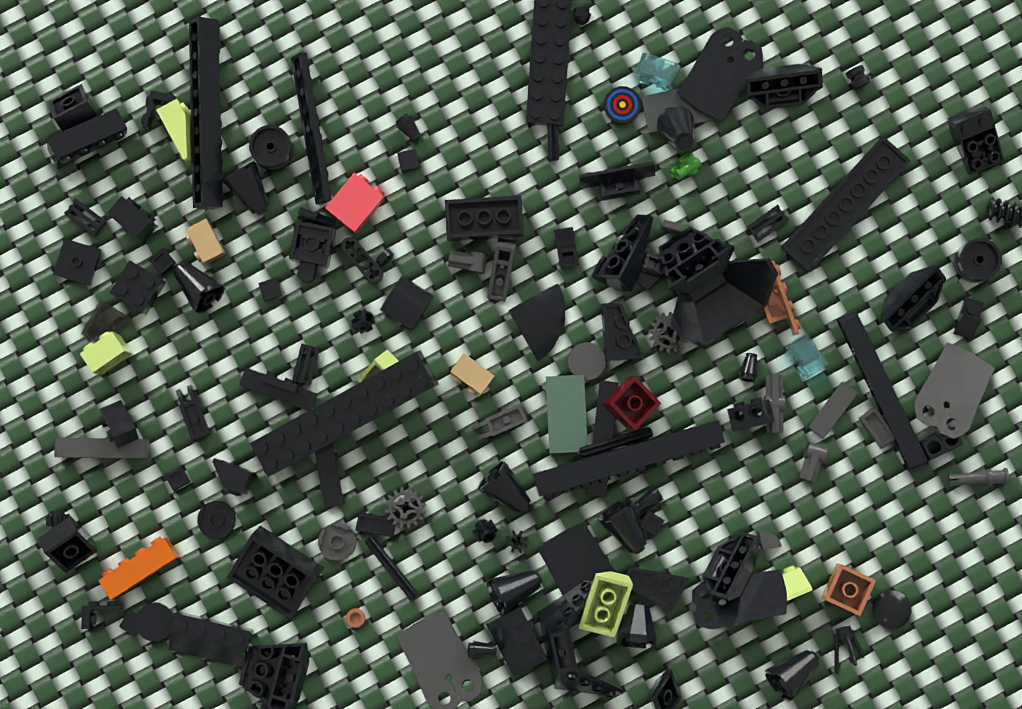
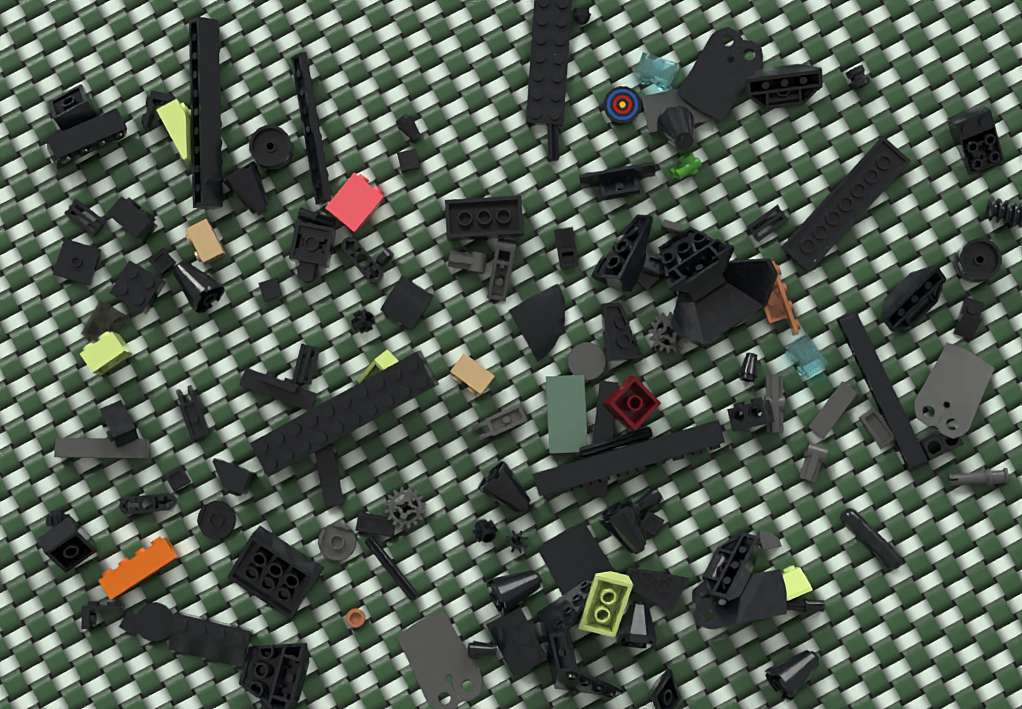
(134, 510): none -> black beam
(805, 605): none -> black axle
(845, 635): black plant -> none
(848, 589): nougat brick -> none
(871, 538): none -> black piece
(892, 609): black dish -> none

